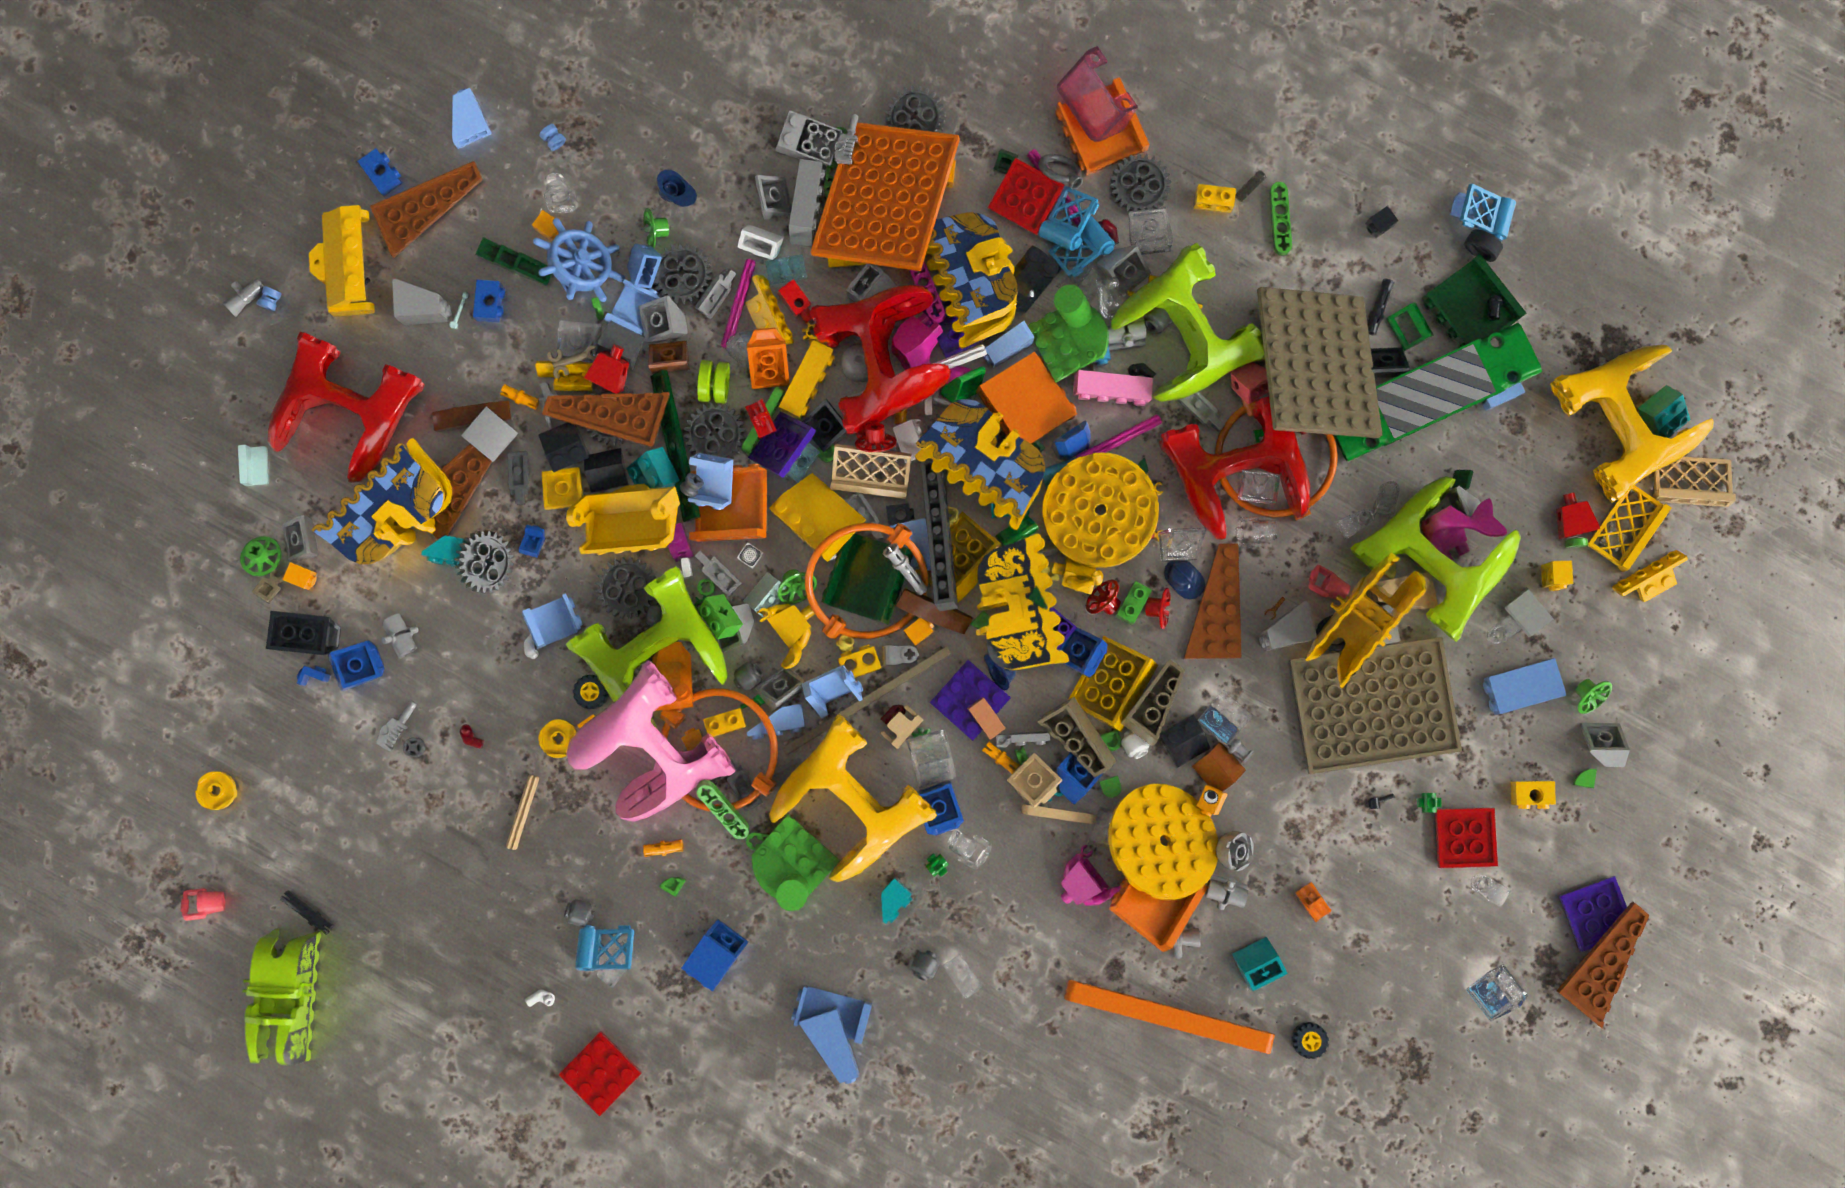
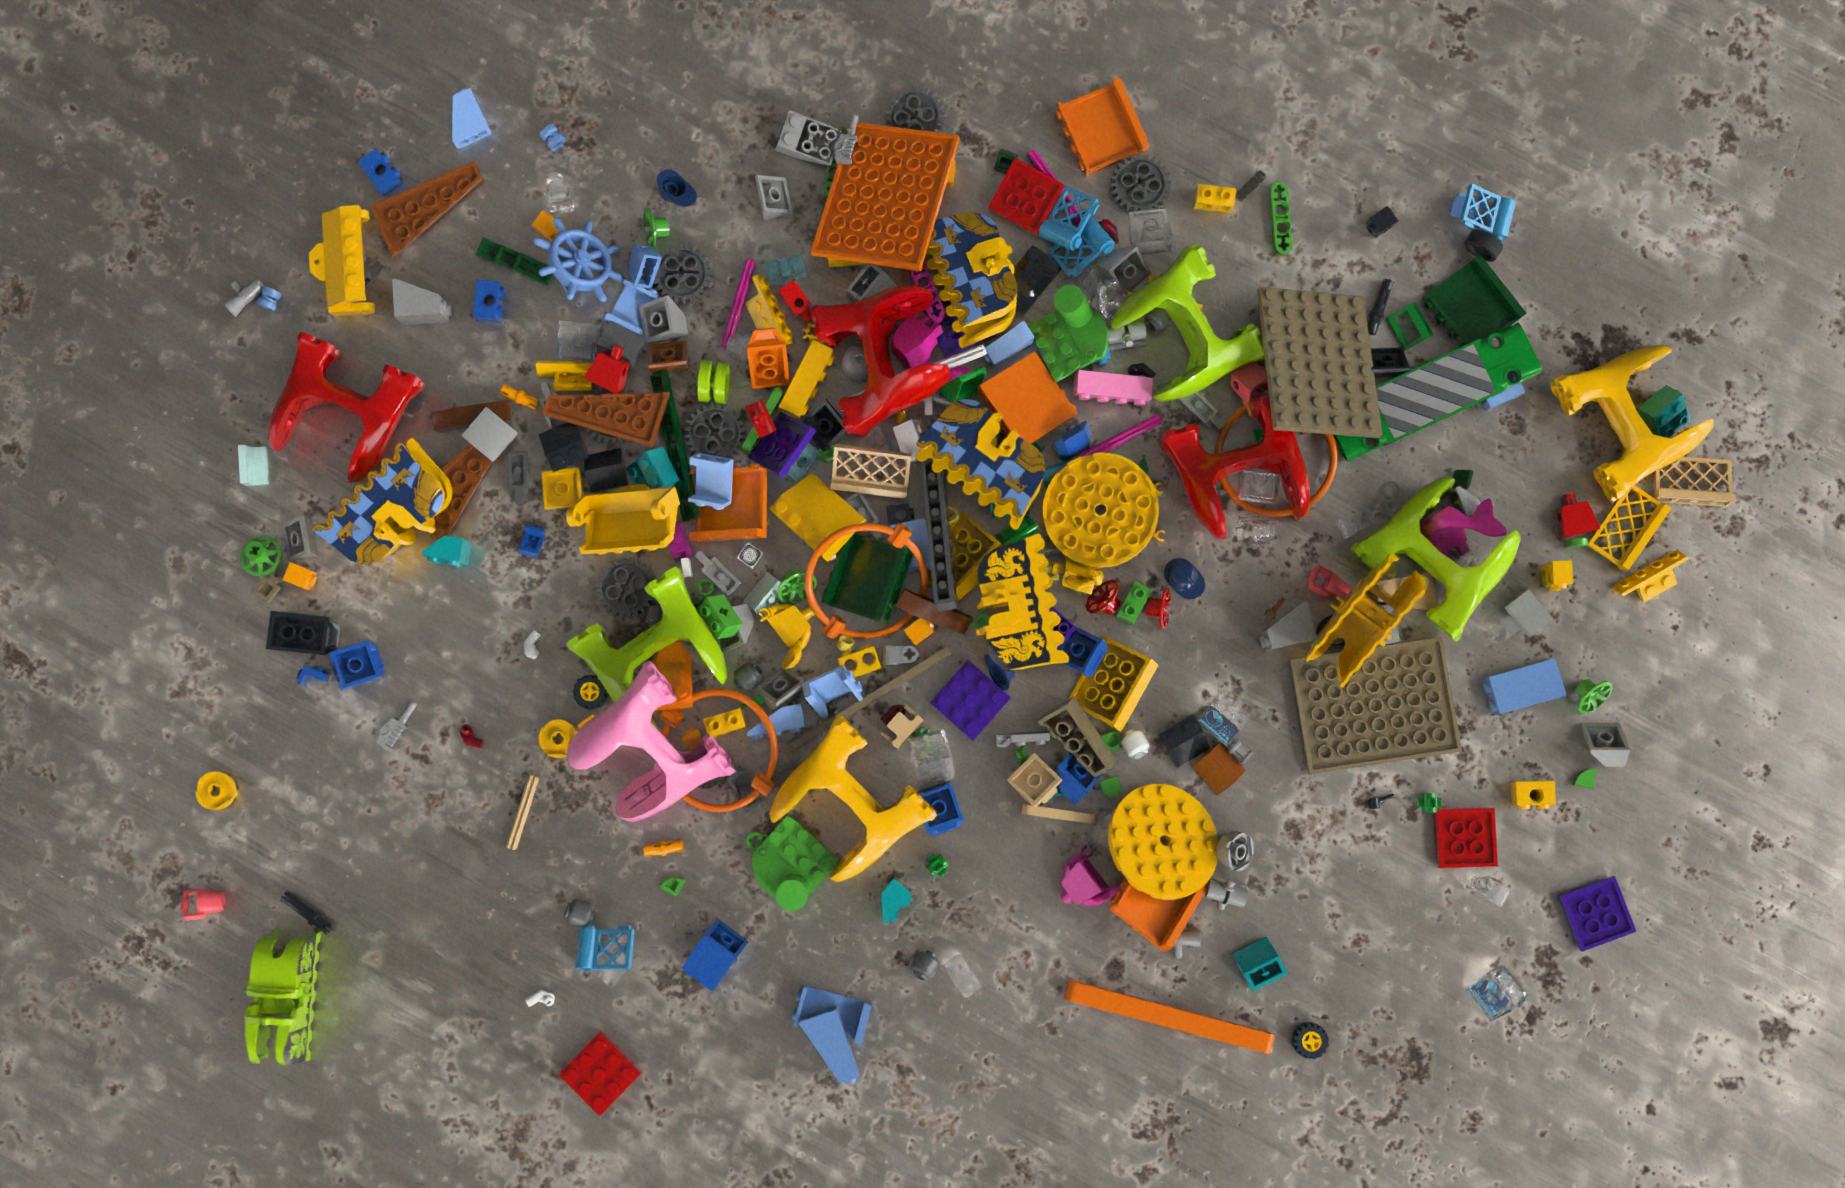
(399, 635): light grey pin -> none
(410, 747): dark grey wheel -> none
(453, 324): light aqua hinge -> none
(484, 561): dark grey gear -> none
(552, 621): light blue panel -> none
(559, 362): dark tan bar -> none
(598, 308): bright green tile -> none
(691, 485): dark grey wheel -> none
(716, 293): light grey hinge -> none
(720, 811): bright green beam -> none
(760, 242): white brick -> none
(806, 202): light grey wedge -> none
(875, 436): red wheel -> none
(900, 562): light grey pin -> none
(965, 846): clear piece -> none
(986, 718): nougat tile -> none
(1000, 757): light orange pin -> none
(1037, 598): dark green slope -> none
(1073, 180): dark grey piece -> none
(1090, 100): clear pink windscreen -> none
(1153, 706): dark tan wedge -> none
(1181, 543): clear slope -> none
(1211, 800): light orange brick -> none
(1218, 619): dark orange wing -> none
(1313, 901): orange hips -> none
(1494, 307): black pin -> none
(1603, 968): dark orange wing -> none

